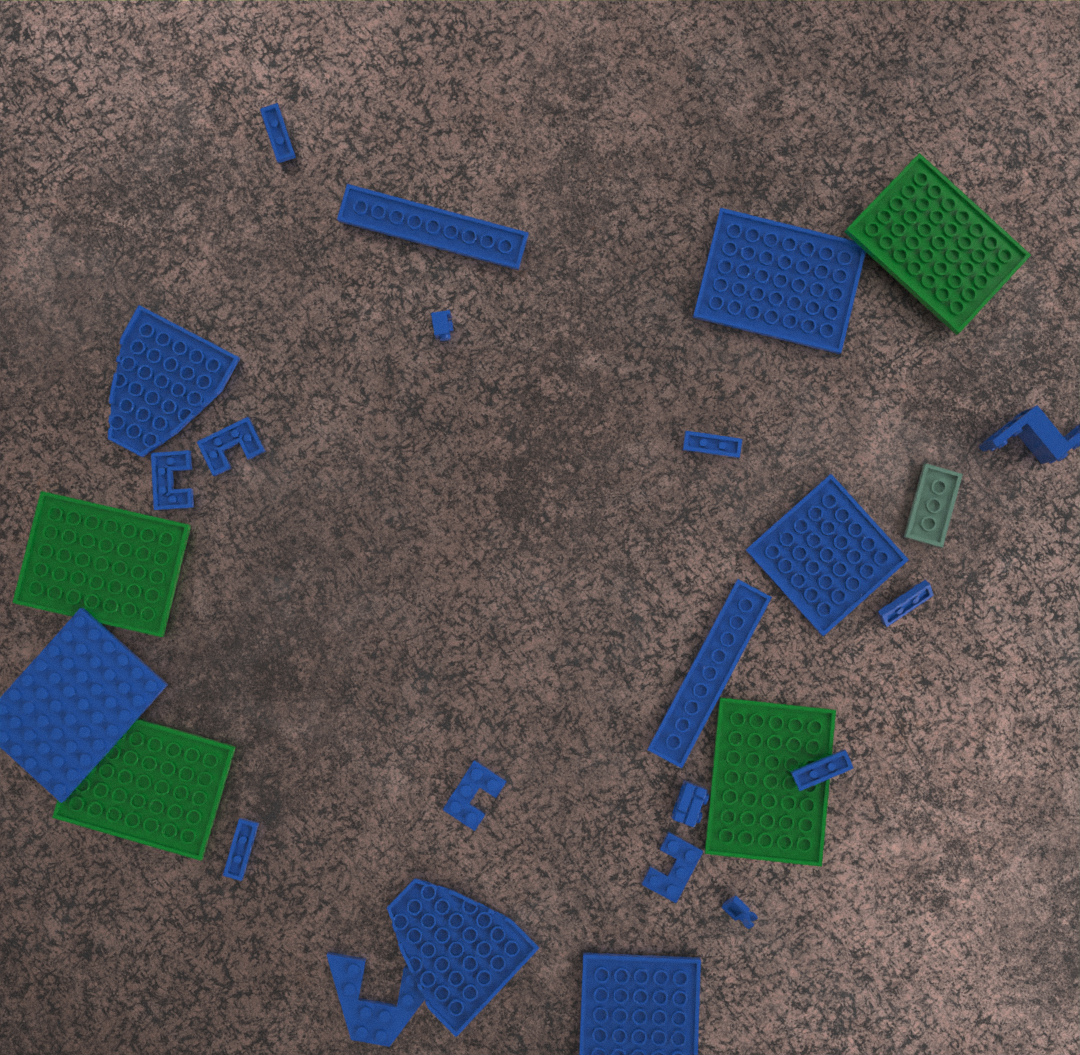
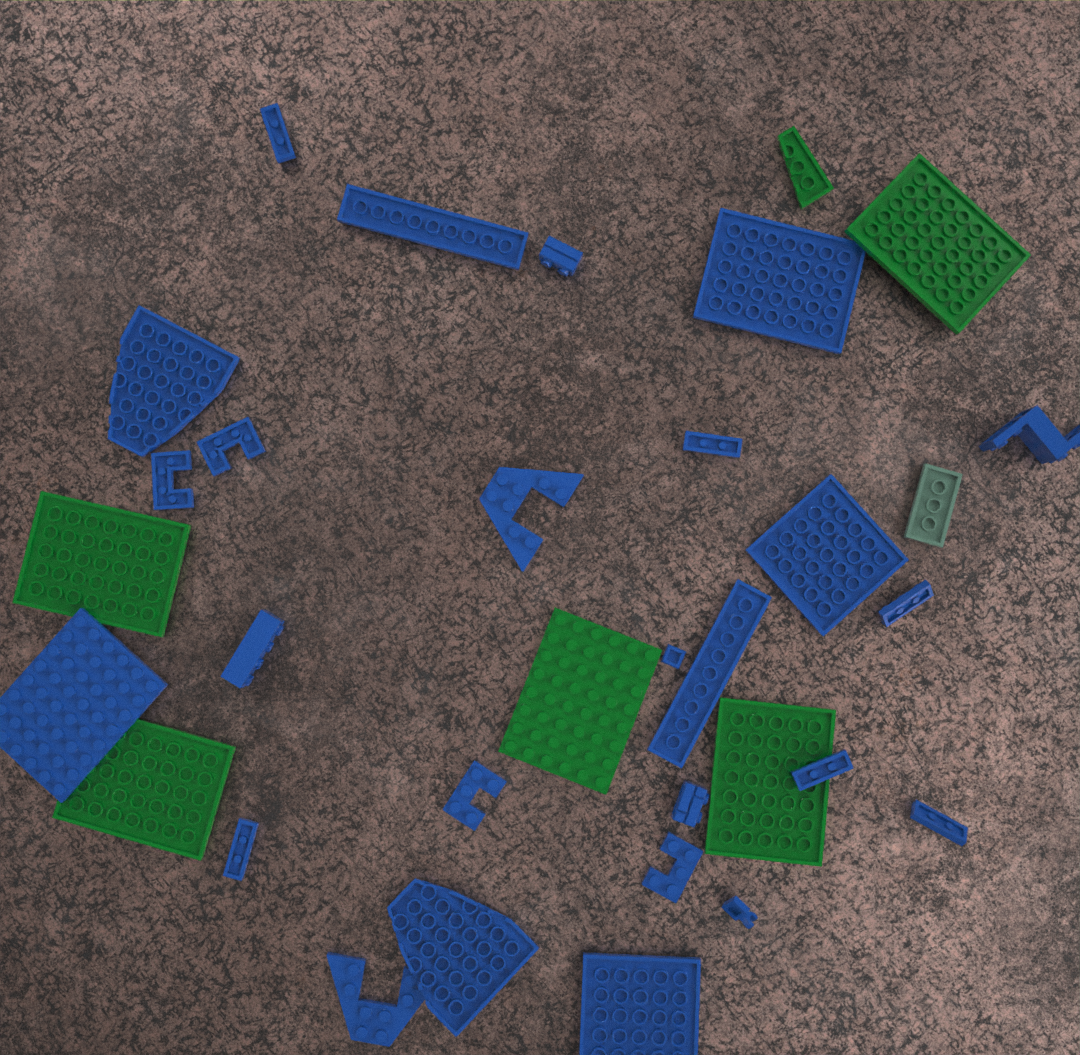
(252, 649): none -> blue brick
(442, 325): blue brick -> none
(506, 494): none -> blue wing
(560, 256): none -> blue brick
(580, 701): none -> green plate
(673, 656): none -> blue tile
(803, 169): none -> green wing
(939, 822): none -> blue plate

